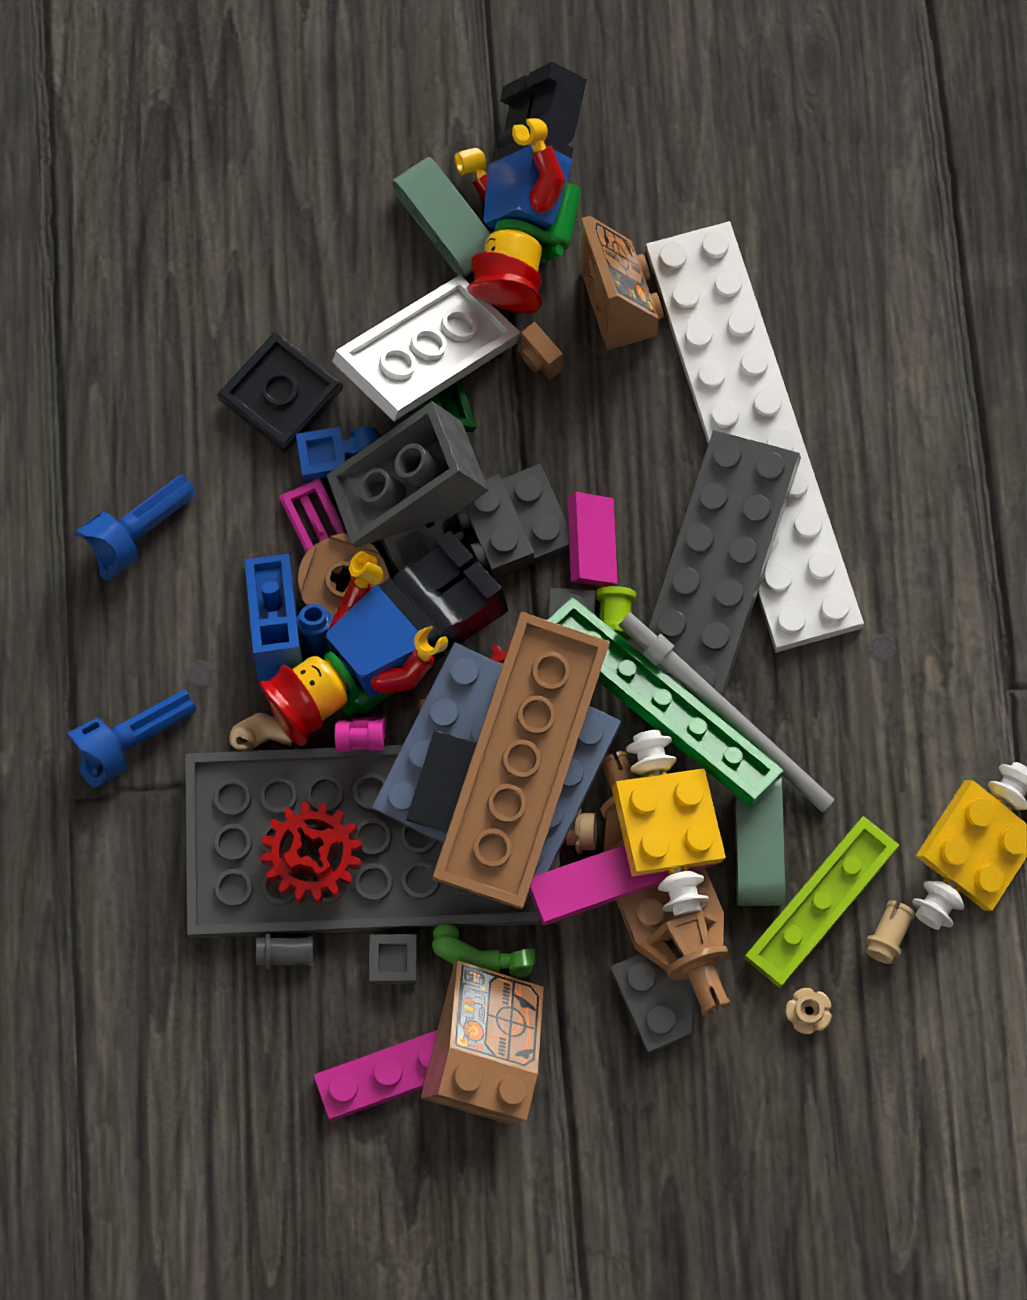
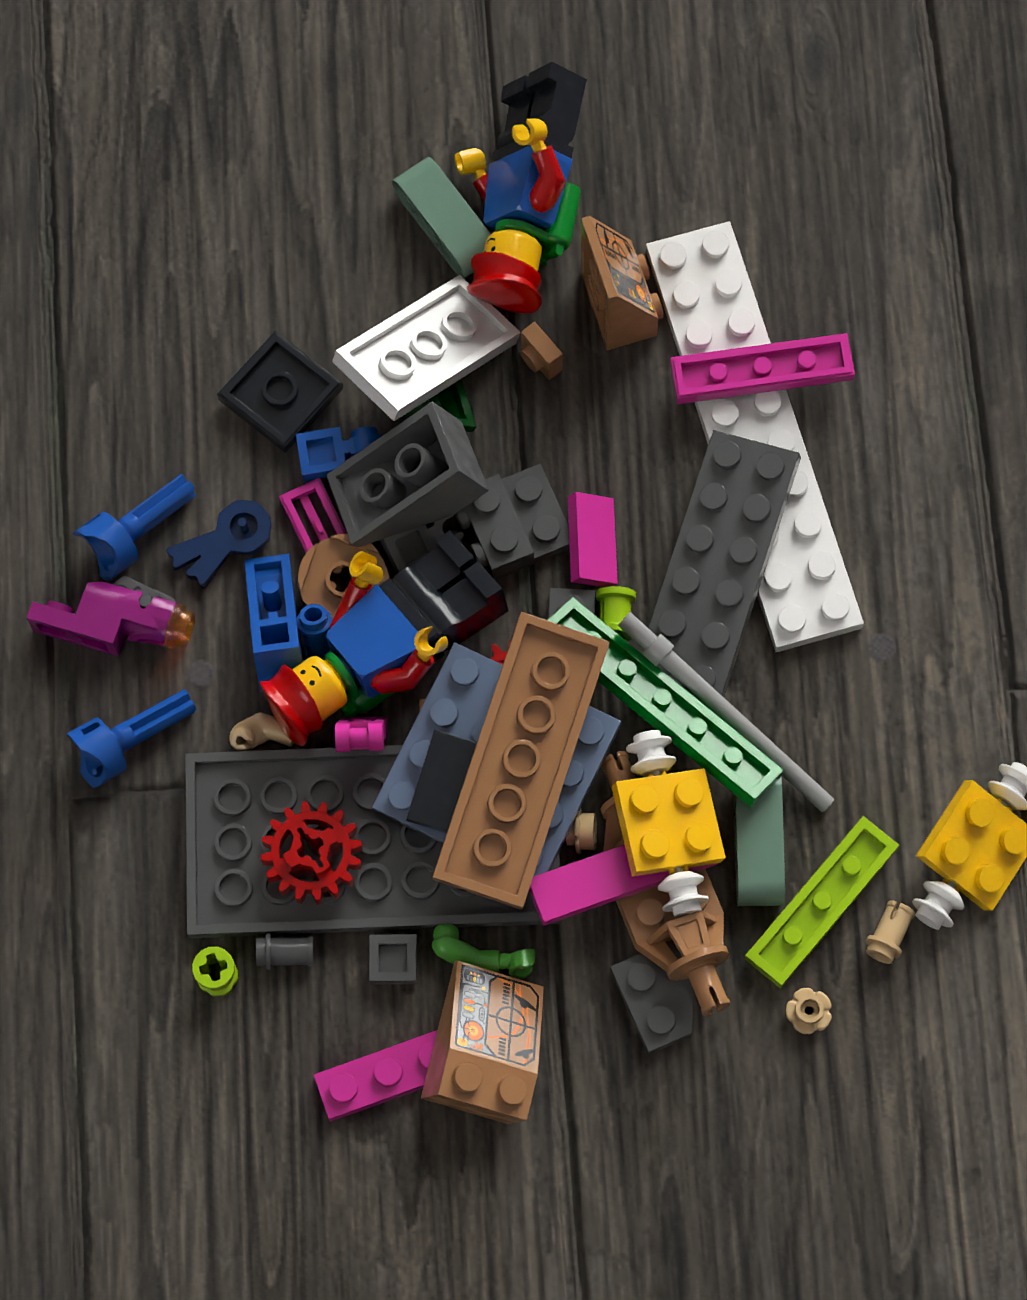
(112, 612): none -> magenta plate
(202, 967): none -> lime bush
(240, 529): none -> dark blue piece
(762, 368): none -> dark pink tile

